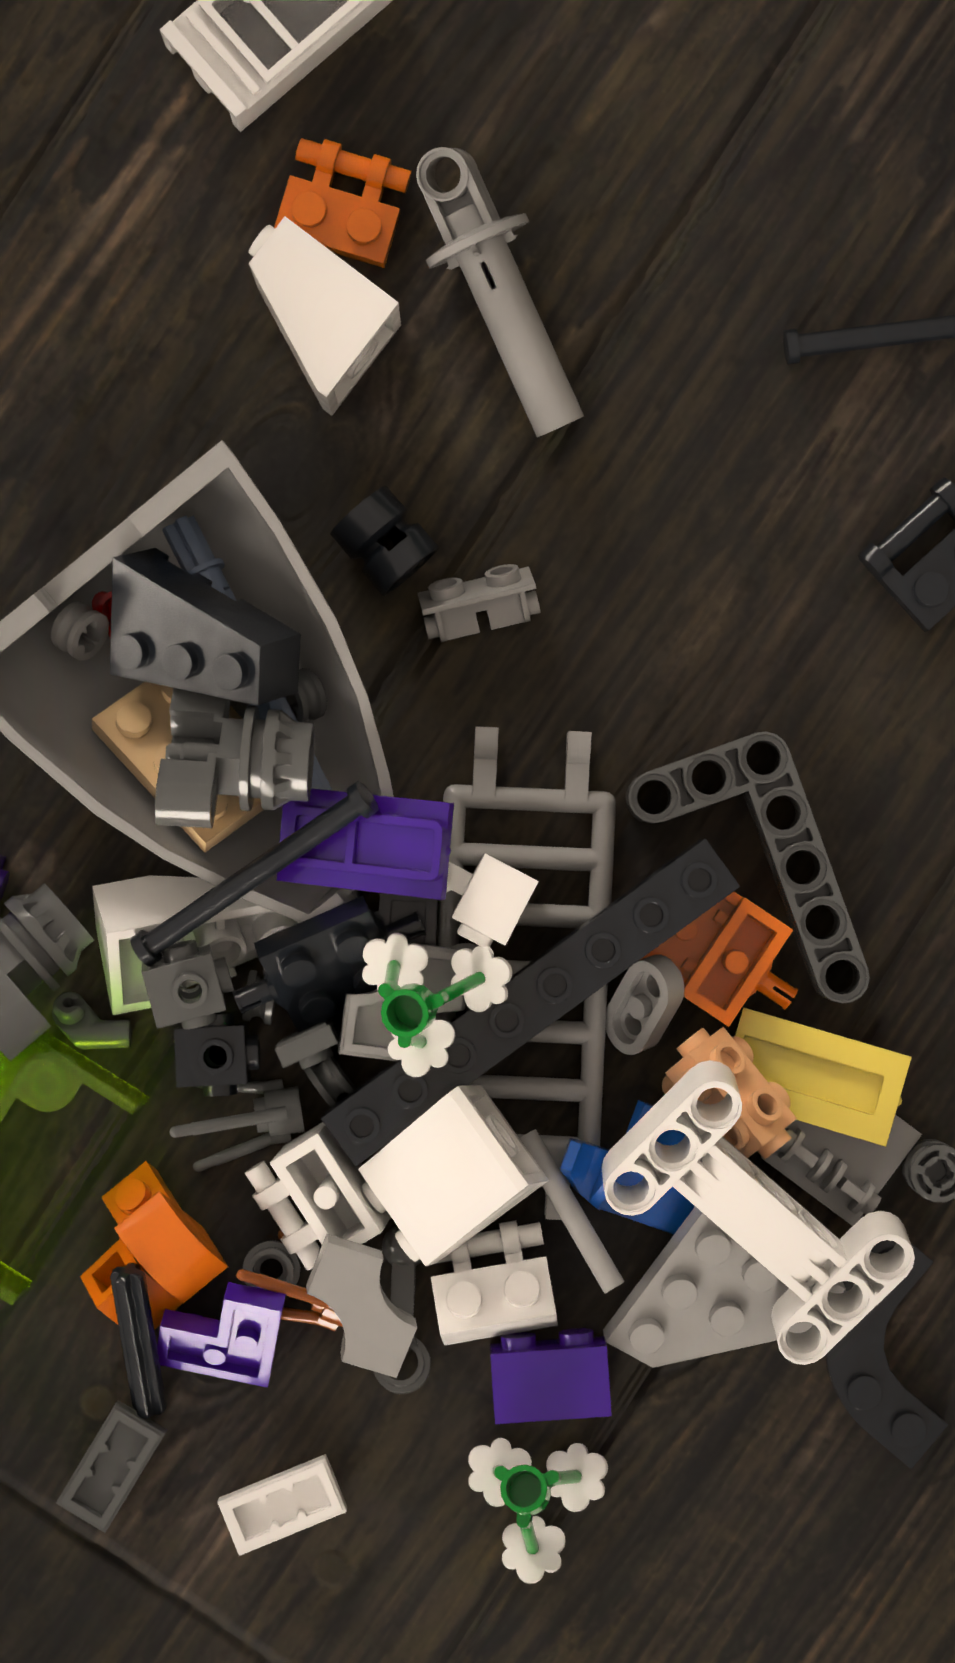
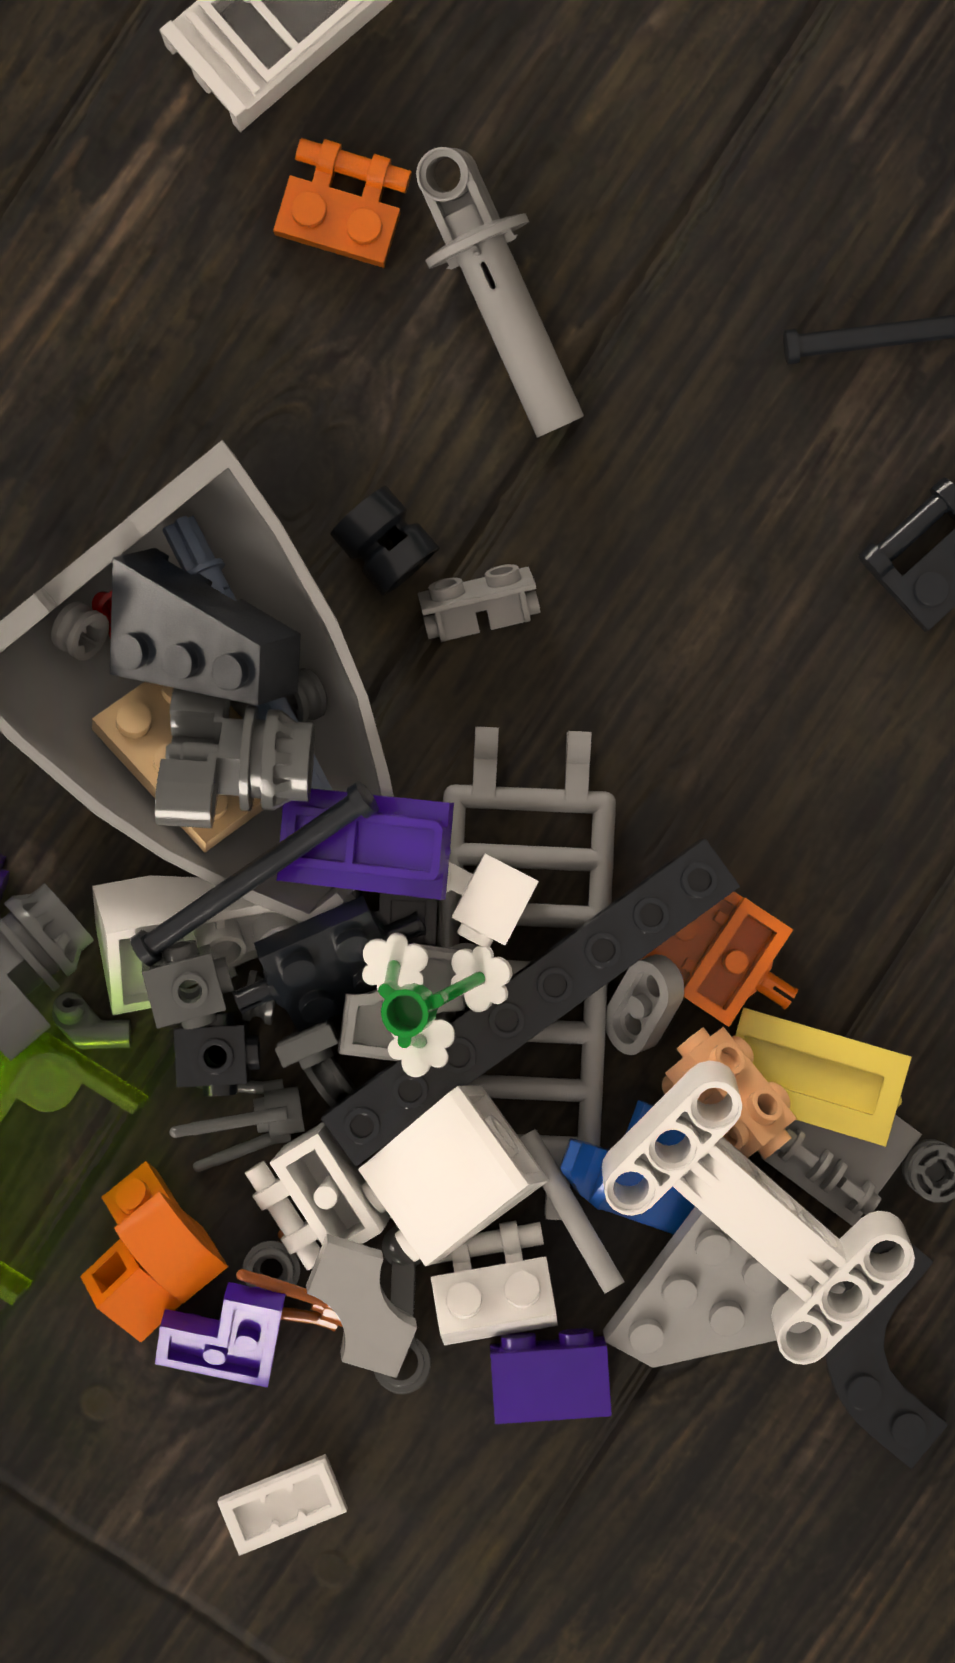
(111, 1466): dark grey plate -> none
(138, 1340): black axle -> none
(323, 308): white slope -> none
(510, 1479): white plant -> none
(777, 846): dark grey beam -> none

